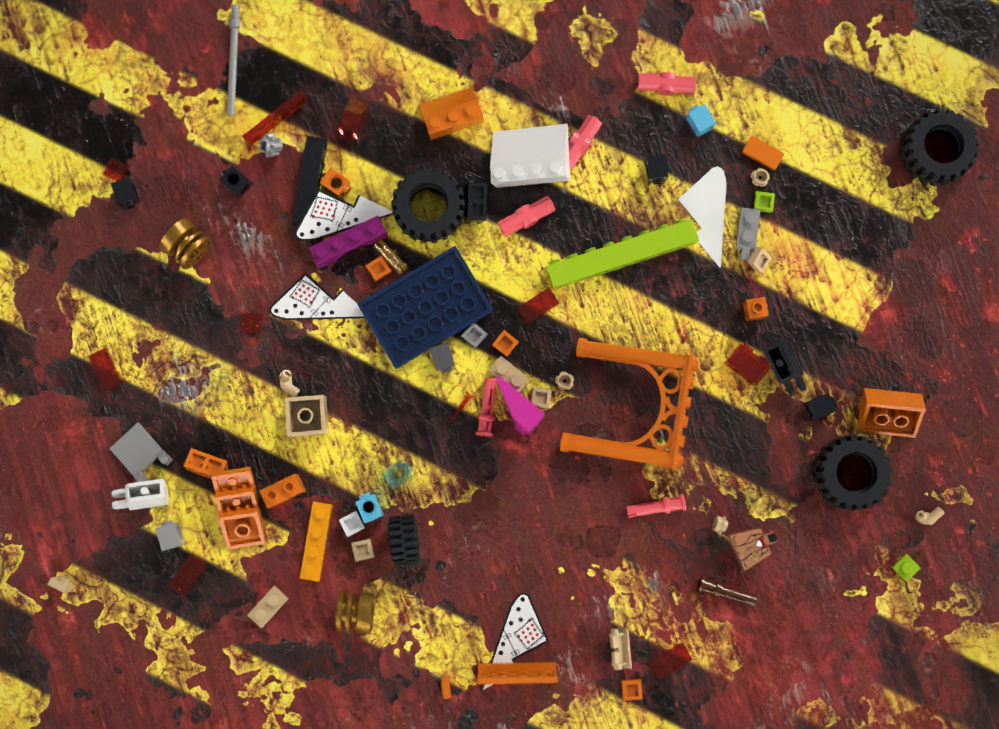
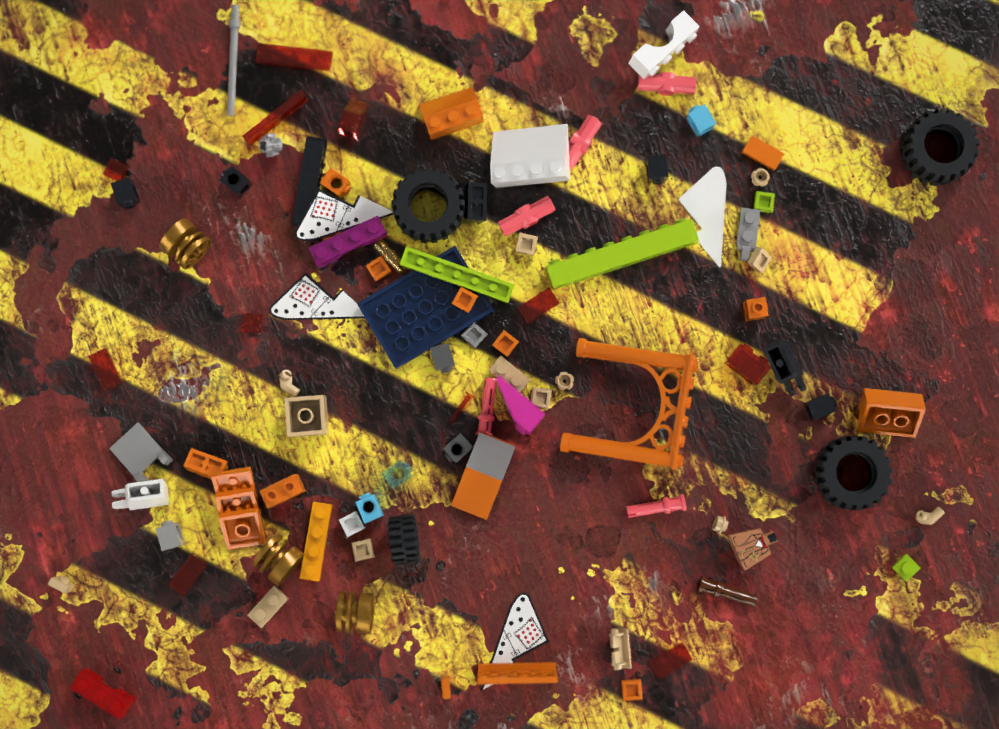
(91, 687): none -> red arch
(278, 559): none -> pearl gold wheel
(294, 57): none -> clear red tile
(457, 274): none -> lime plate
(460, 439): none -> dark grey brick
(464, 300): none -> orange plate
(483, 475): none -> slope
(526, 244): none -> tan plate
(649, 58): none -> white arch

